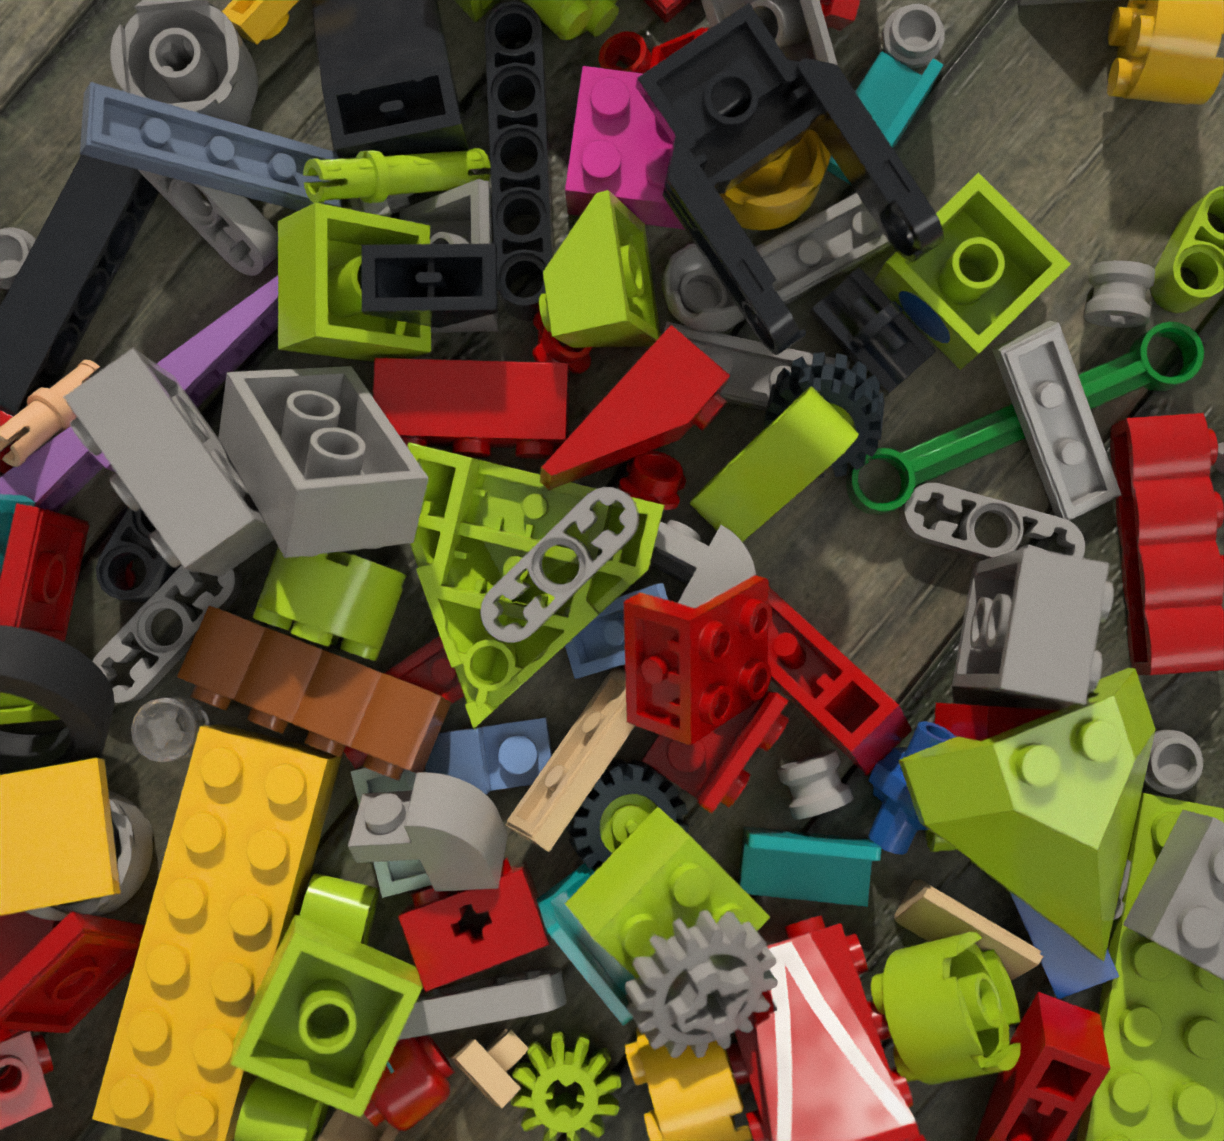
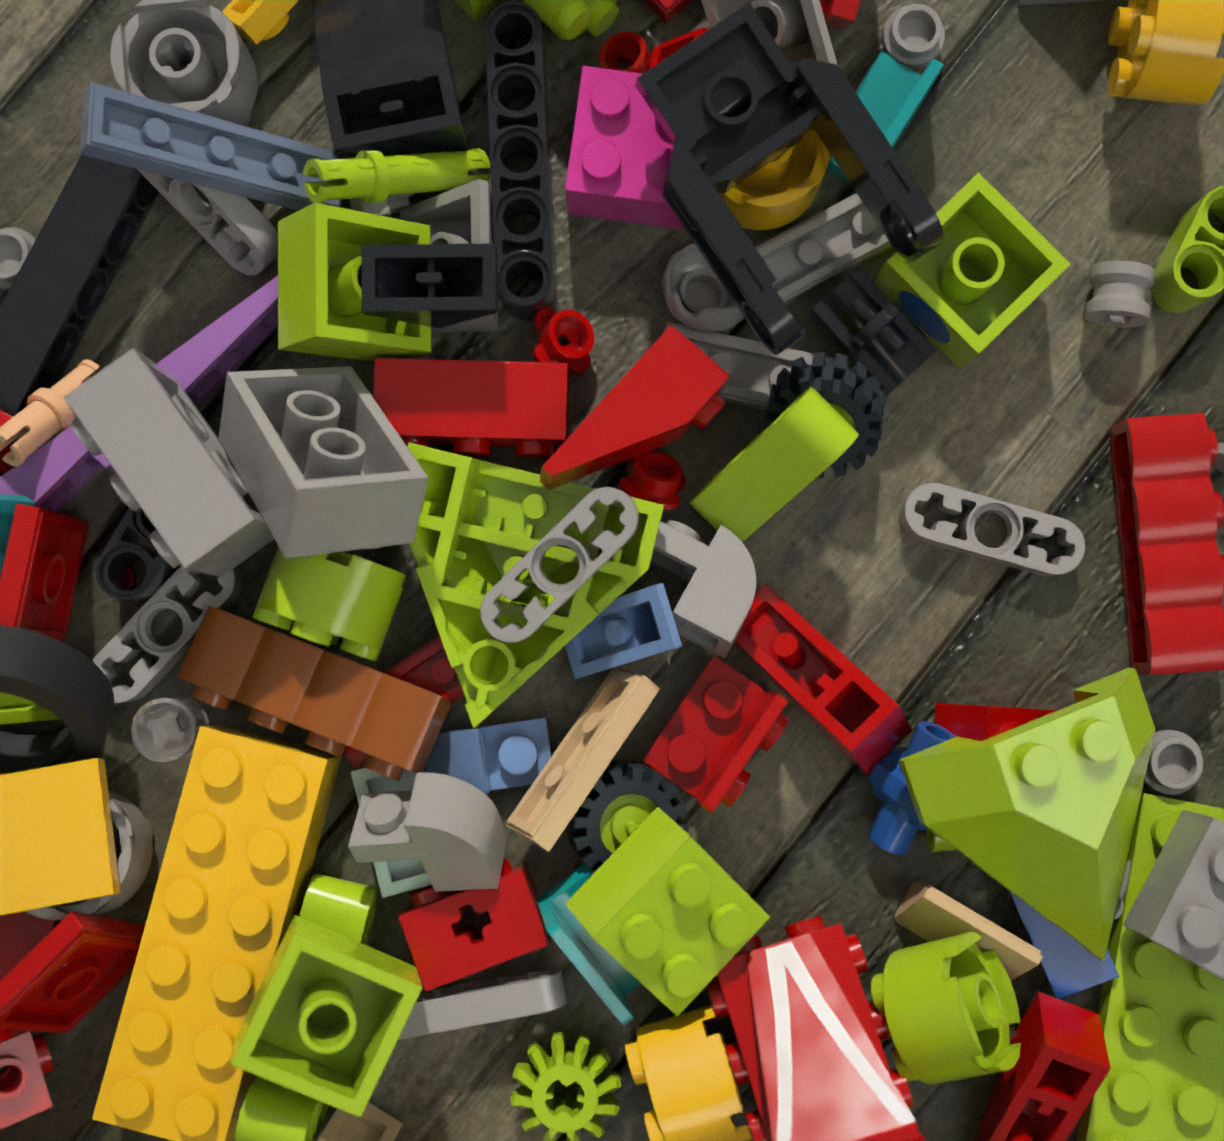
(410, 1084): red head -> none
(489, 1066): tan tile -> none
(602, 281): lime slope -> none
(696, 664): red bracket -> none
(701, 984): light grey gear -> none
(806, 866): teal panel -> none
(815, 784): light grey wheel -> none
(1003, 428): green piece -> none
(1033, 626): light grey brick -> none
(1056, 420): light grey tile -> none

